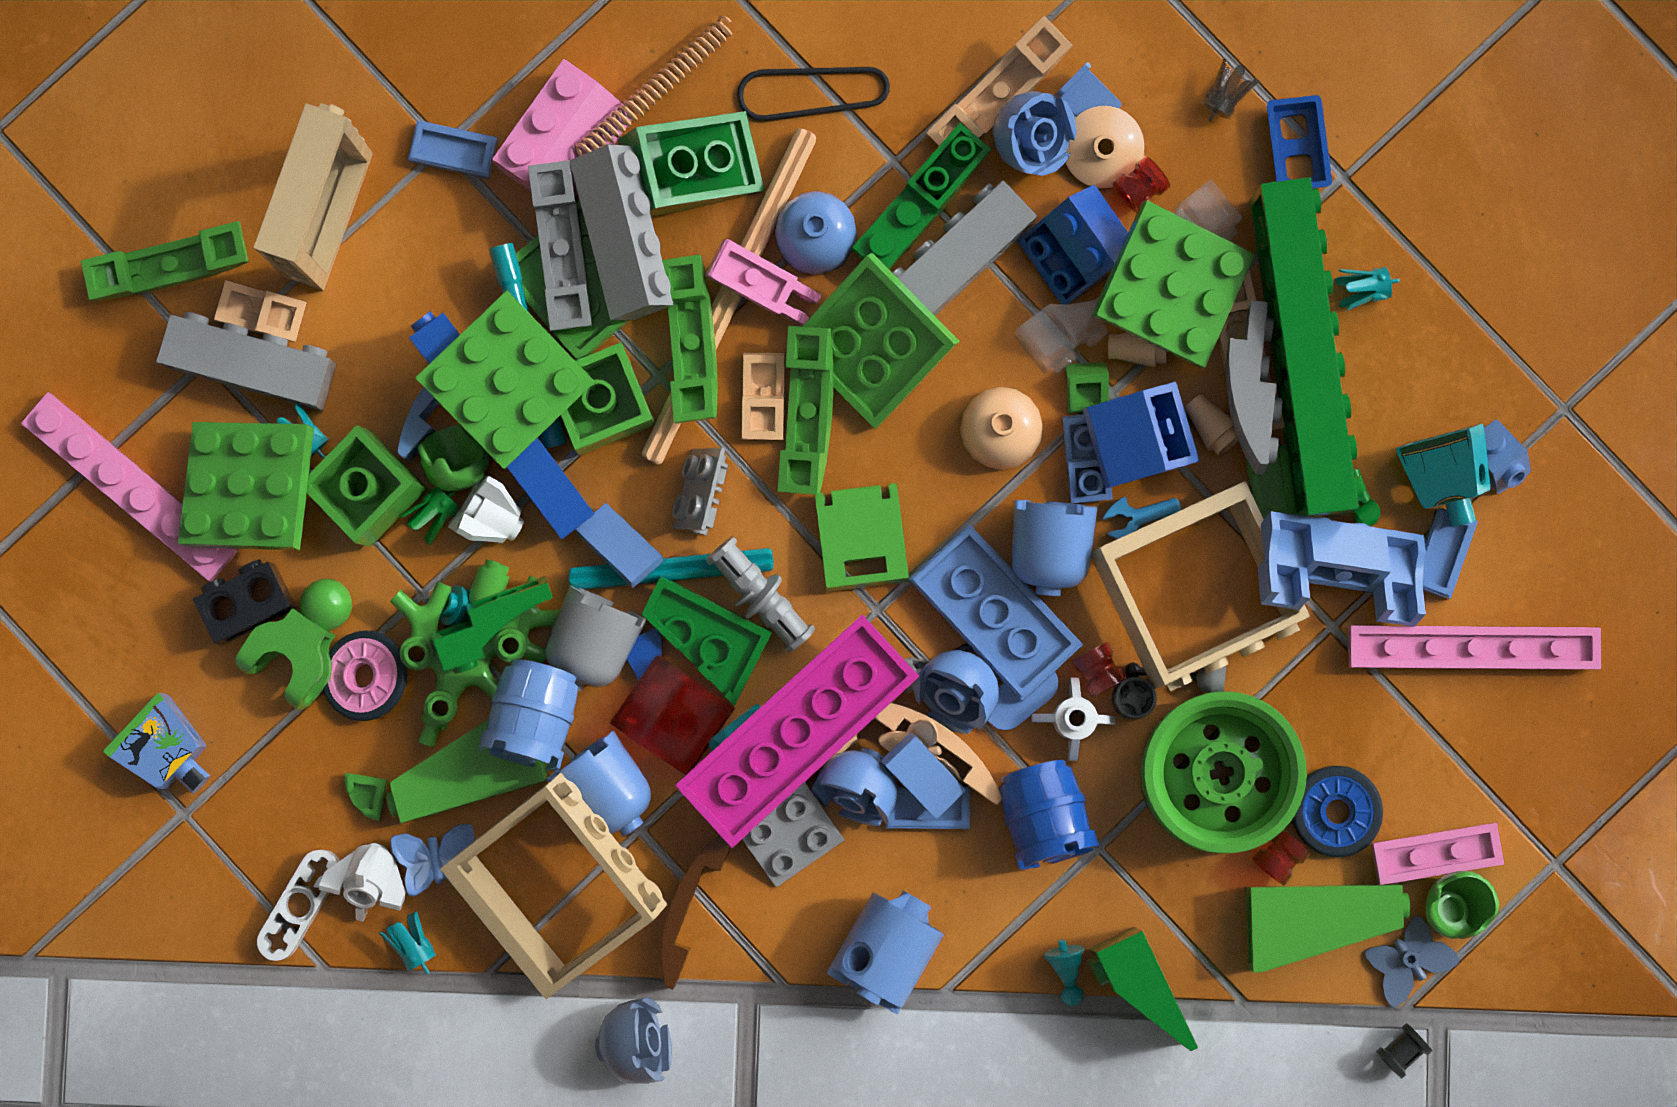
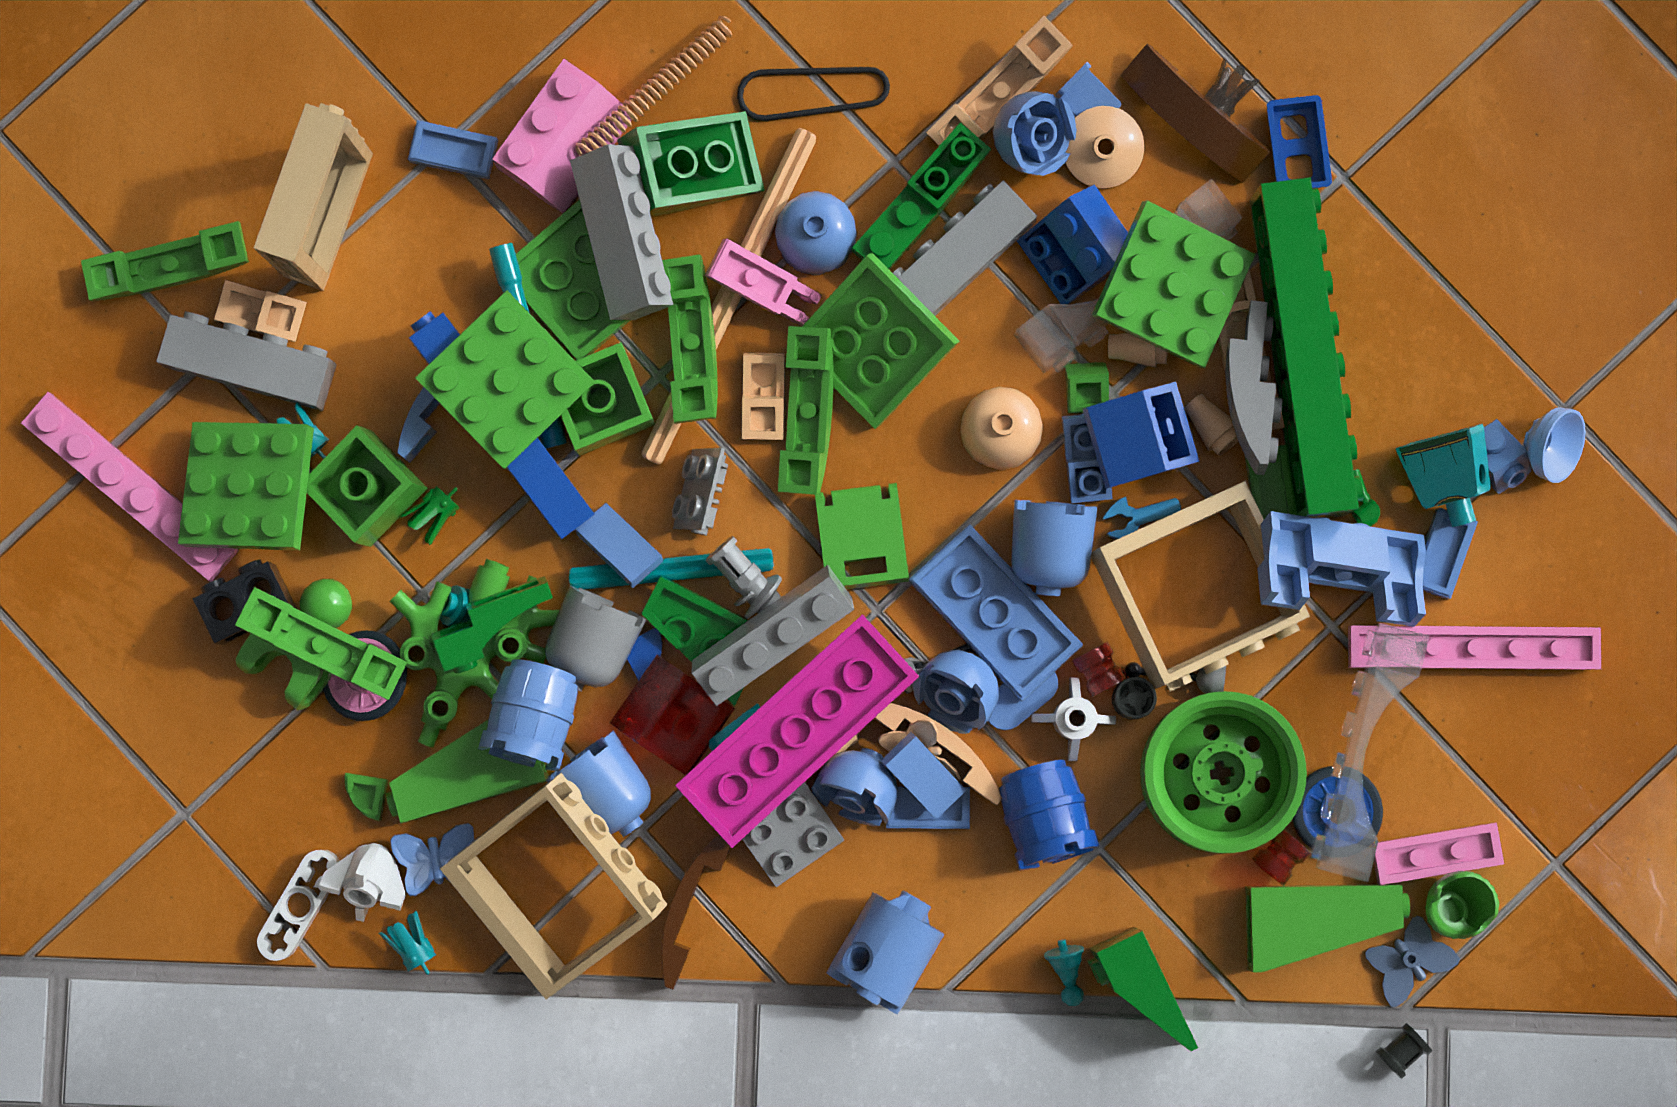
(161, 746): medium blue torso -> none
(320, 644): none -> bright green slope
(453, 459): bright green hair -> none
(488, 514): white brick -> none
(560, 245): light grey slope -> none
(634, 1043): sand blue cylinder -> none
(772, 635): none -> light grey brick
(1141, 183): clear red wheel -> none
(1193, 114): none -> reddish brown slope
(1371, 285): teal piece -> none
(1392, 664): none -> clear arch
(1555, 443): none -> light blue piece

